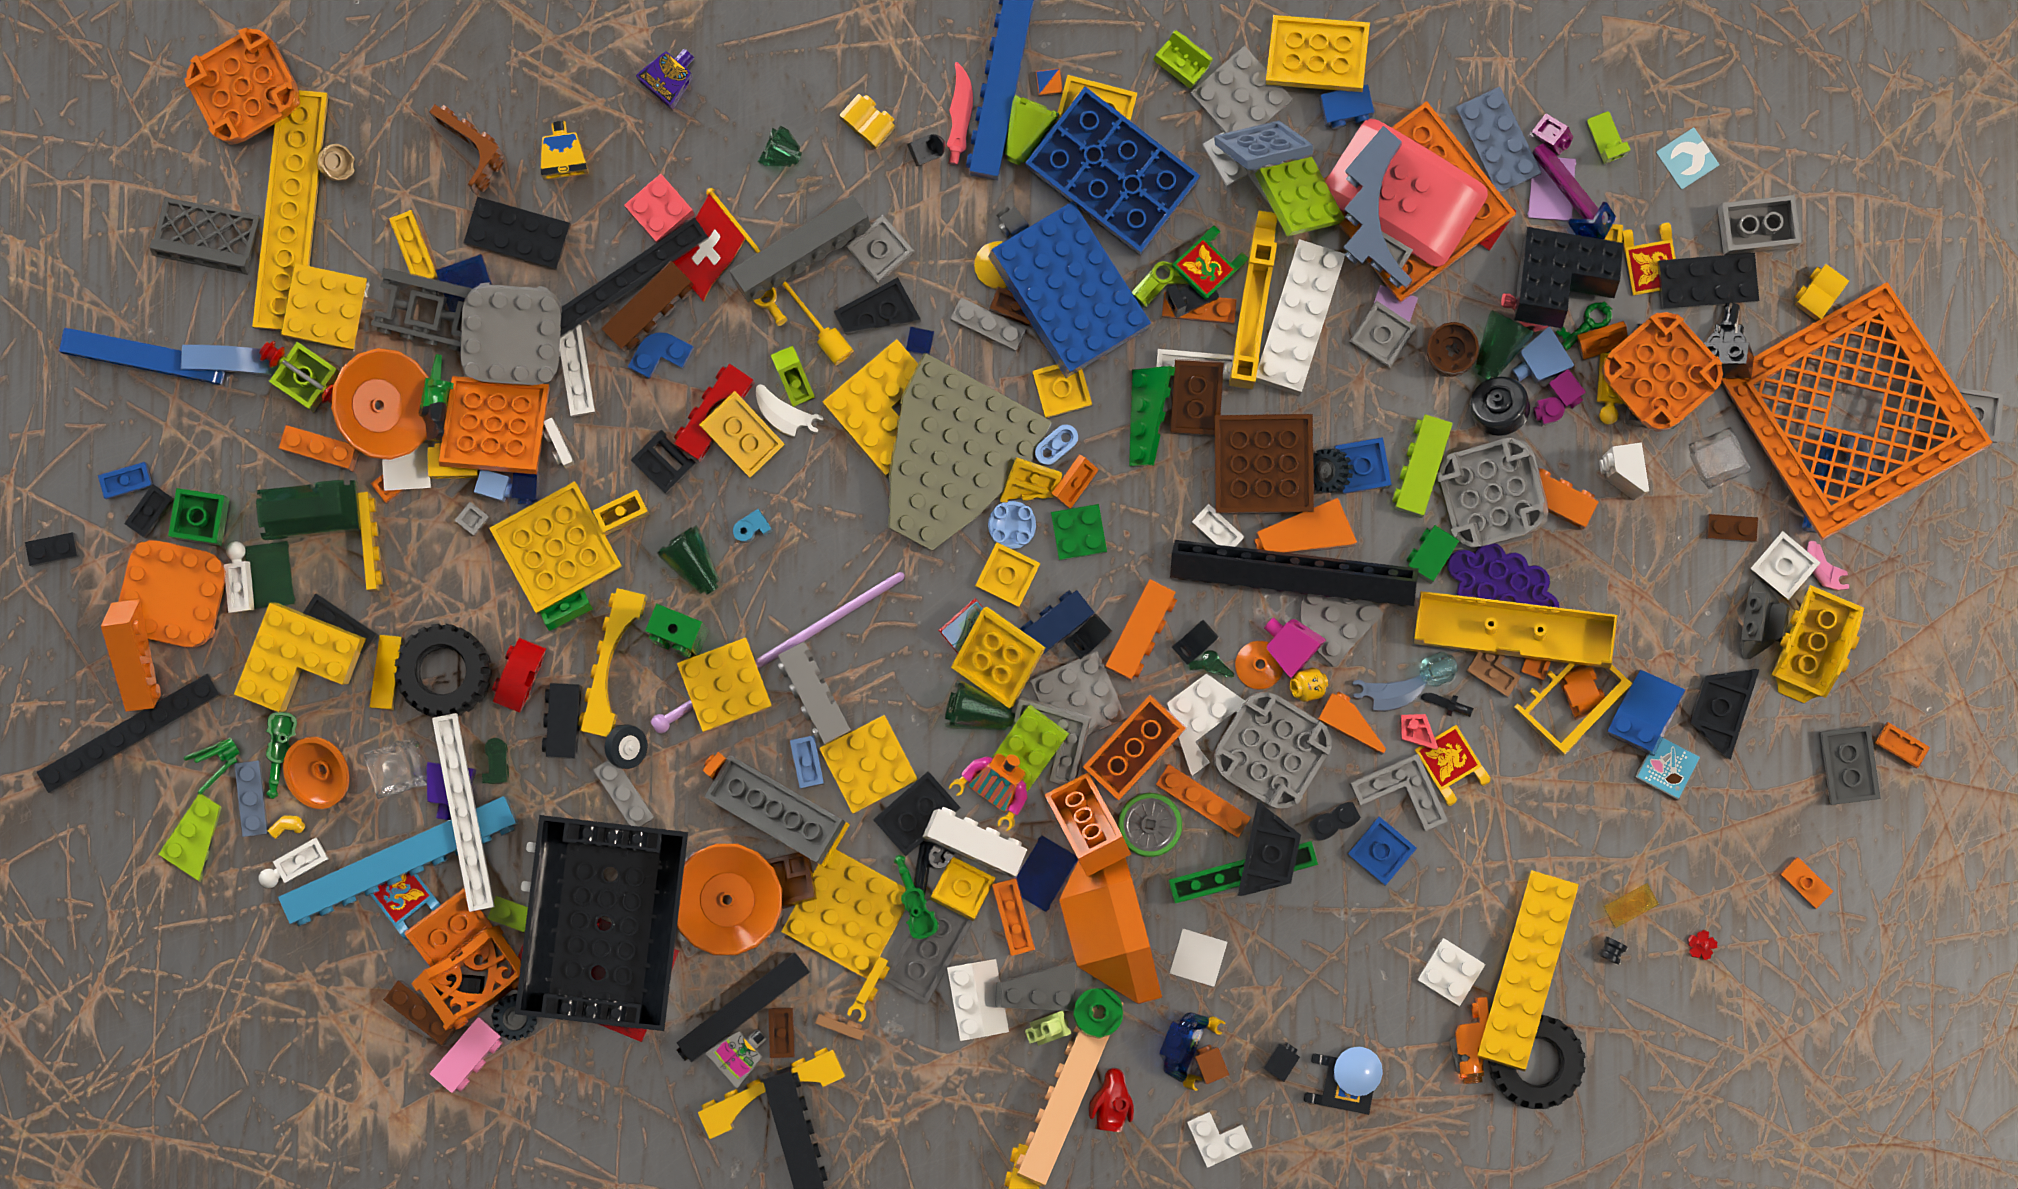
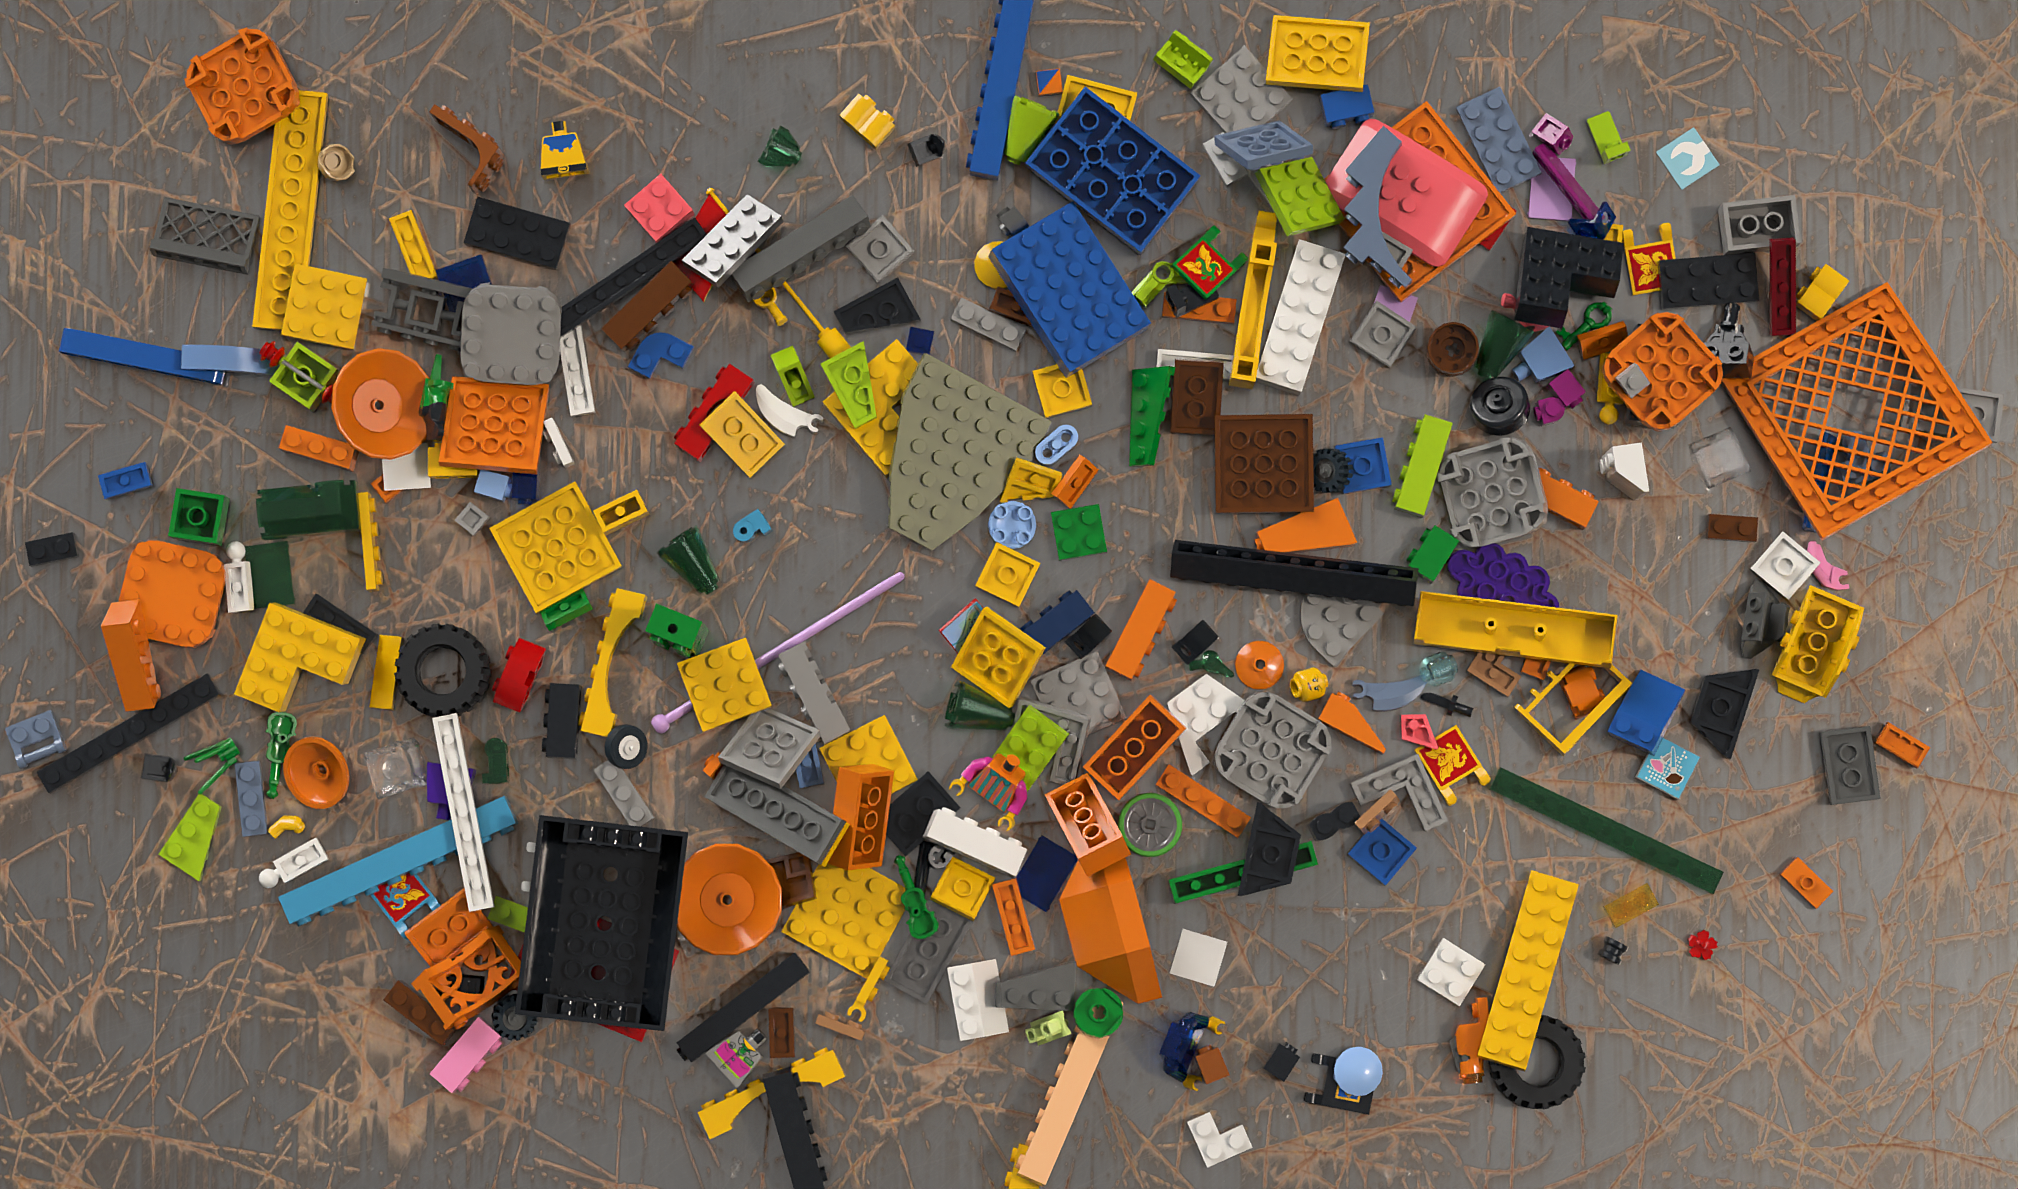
(34, 731): none -> sand blue plate
(149, 511): black plate -> none
(158, 767): none -> black plate
(657, 468): black plate -> none
(667, 77): torso -> none
(732, 240): none -> plate
(769, 747): none -> light grey plate
(852, 383): none -> lime wing
(864, 803): none -> orange brick
(960, 113): coral sword -> none
(1112, 1103): red animal -> none
(1217, 528): white plate -> none
(1292, 644): dark pink torso -> none
(1371, 818): none -> medium nougat plate
(1606, 830): none -> clear green plate
(1632, 380): none -> light grey plate
(1782, 286): none -> dark red plate

